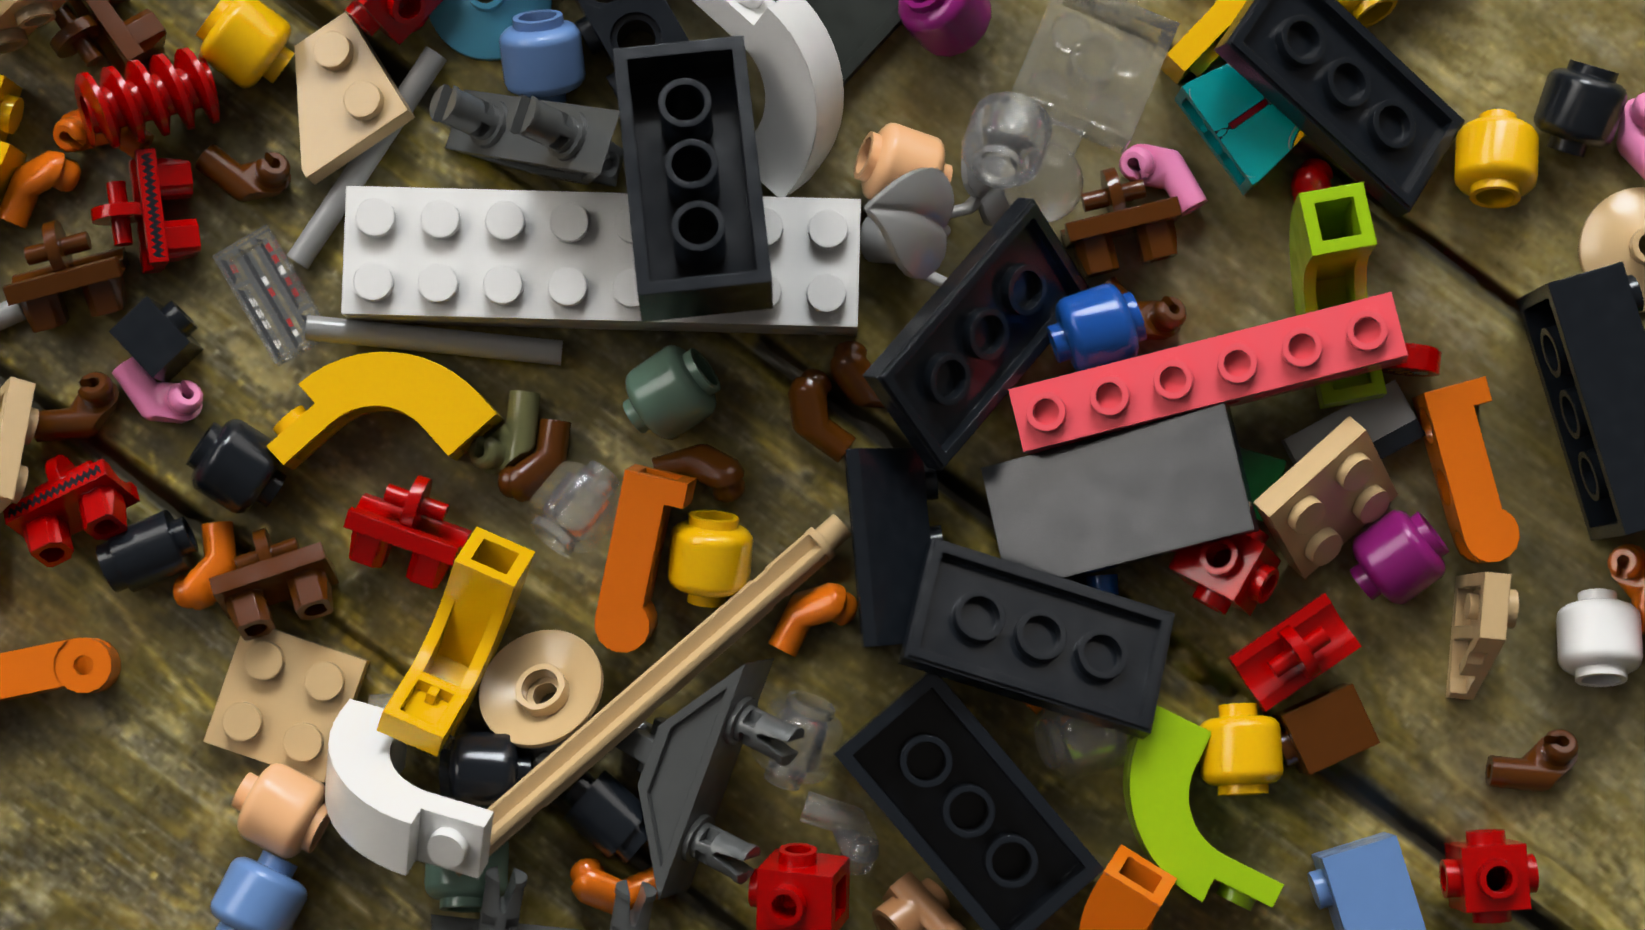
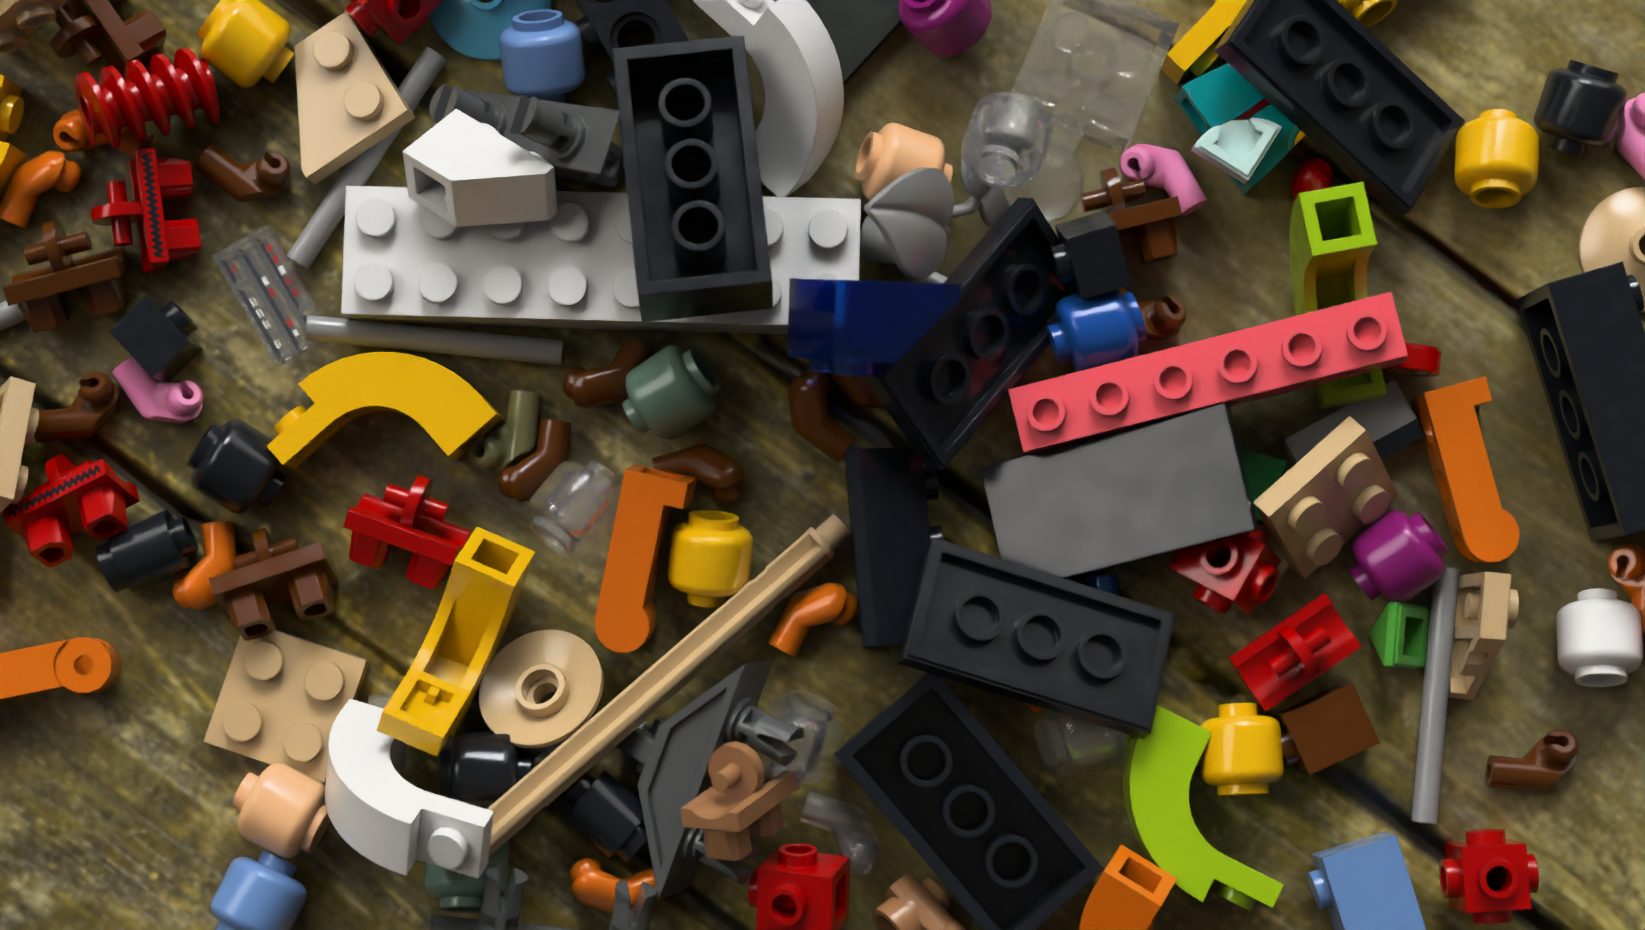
(477, 175): none -> white slope
(605, 384): none -> reddish brown arm
(738, 803): none -> medium nougat hips
(861, 322): none -> clear blue slope
(1090, 255): none -> black plate
(1237, 145): none -> light aqua tile
(1401, 635): none -> bright green slope
(1435, 698): none -> light grey bar

